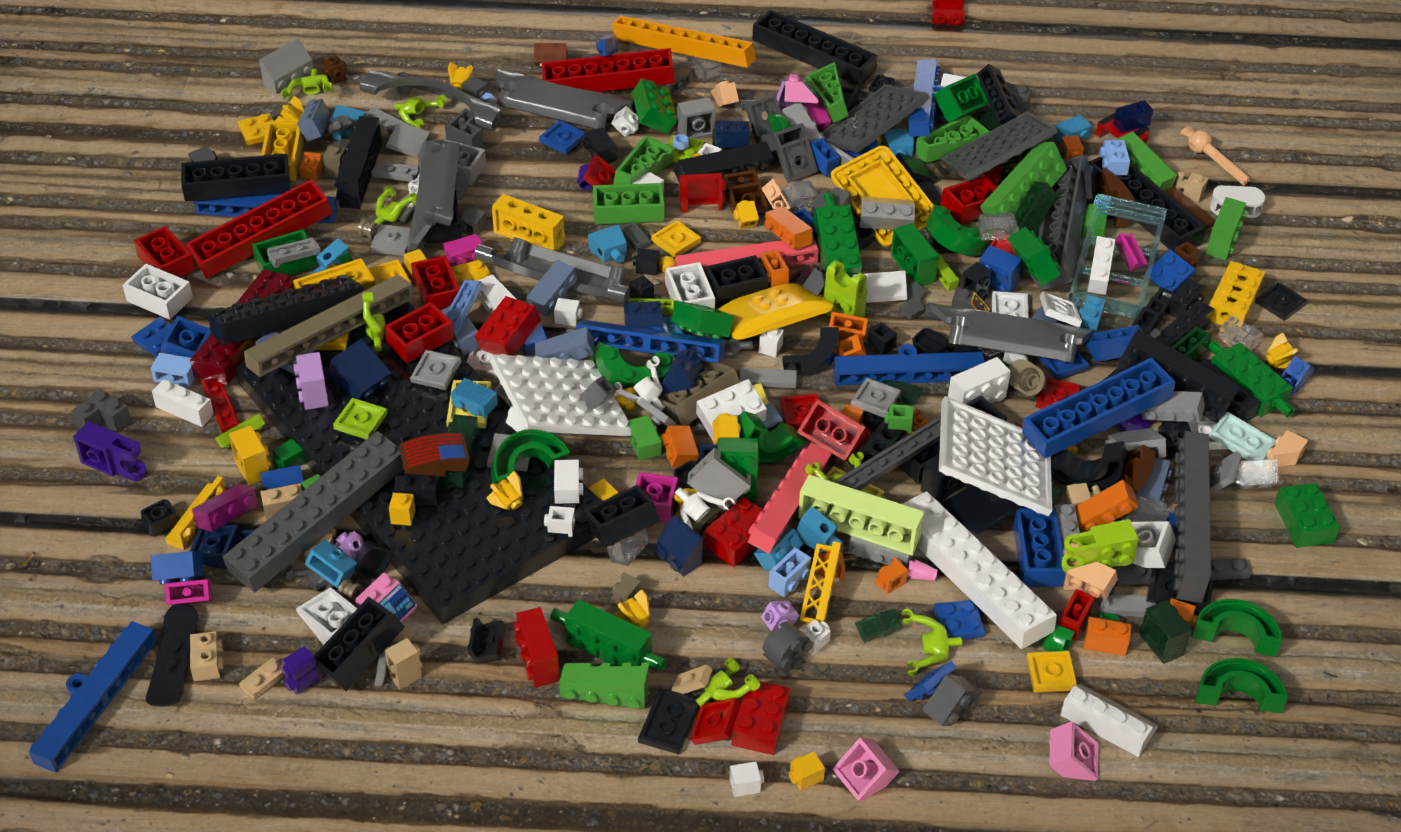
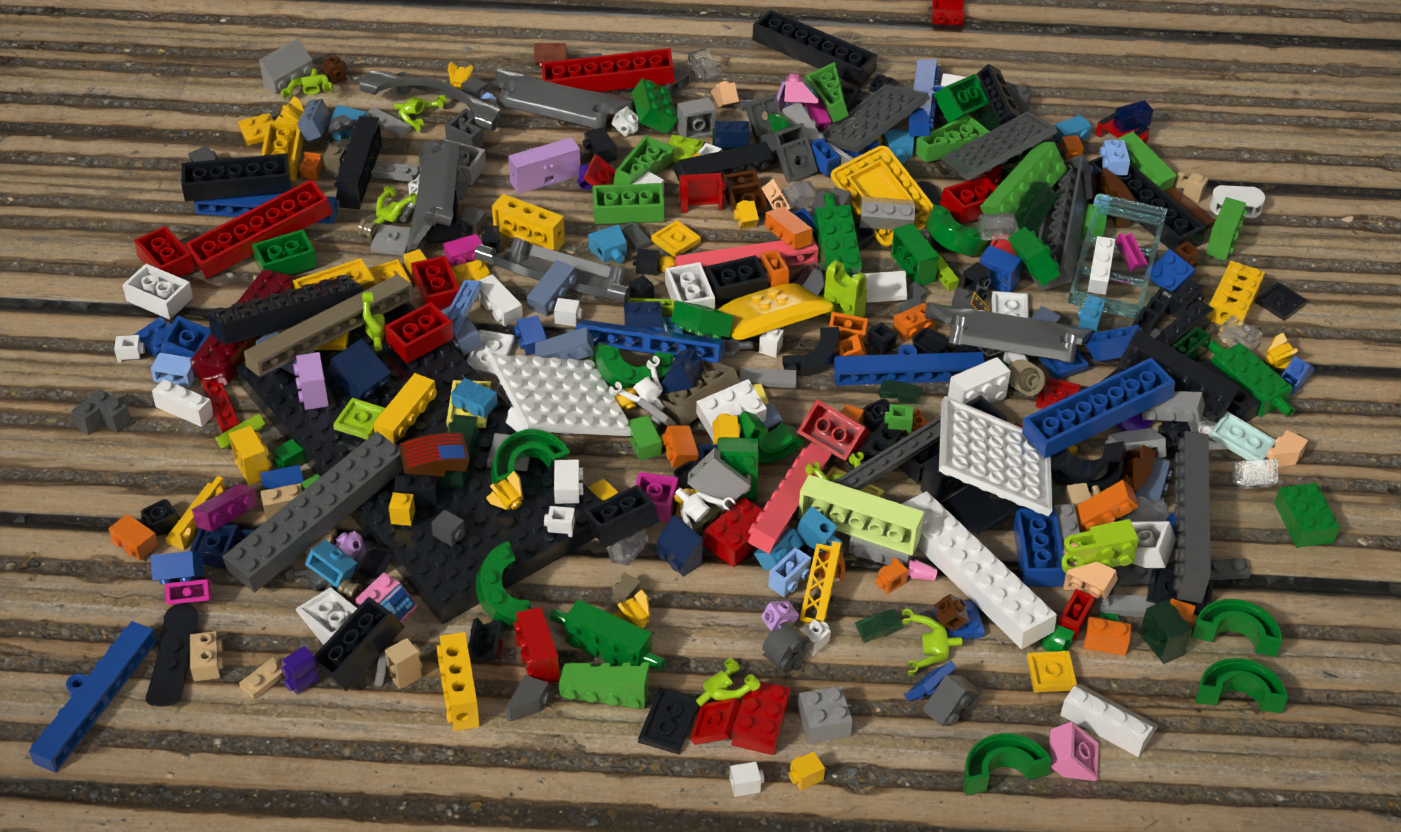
(109, 452): dark purple brick -> none
(128, 347): none -> white brick
(133, 537): none -> orange brick
(292, 251): light grey hinge -> none
(334, 255): dark azure torso -> none
(405, 407): none -> yellow brick
(407, 139): light grey tile -> none
(435, 369): light grey plate -> none
(448, 528): none -> dark grey brick
(461, 704): none -> yellow brick
(489, 586): none -> green brick
(491, 237): none -> black brick
(508, 327): red brick -> none
(528, 698): none -> dark grey slope
(544, 165): none -> lavender brick
(562, 137): blue plate -> none
(598, 392): dark grey slope -> none
(607, 44): blue slope -> none
(680, 142): light blue tile -> none
(684, 41): light orange brick -> none
(692, 680): tan plate -> none
(796, 408): red plate -> none
(824, 714): none -> light grey brick
(865, 769): bright pink slope -> none
(875, 397): light grey plate -> none
(911, 321): none -> orange brick
(916, 168): black tile -> none
(951, 612): none -> reddish brown brick
(1003, 751): none -> green brick
(1060, 309): white tile -> none
(1201, 142): light nougat piece -> none
(1223, 472): light grey plate -> none

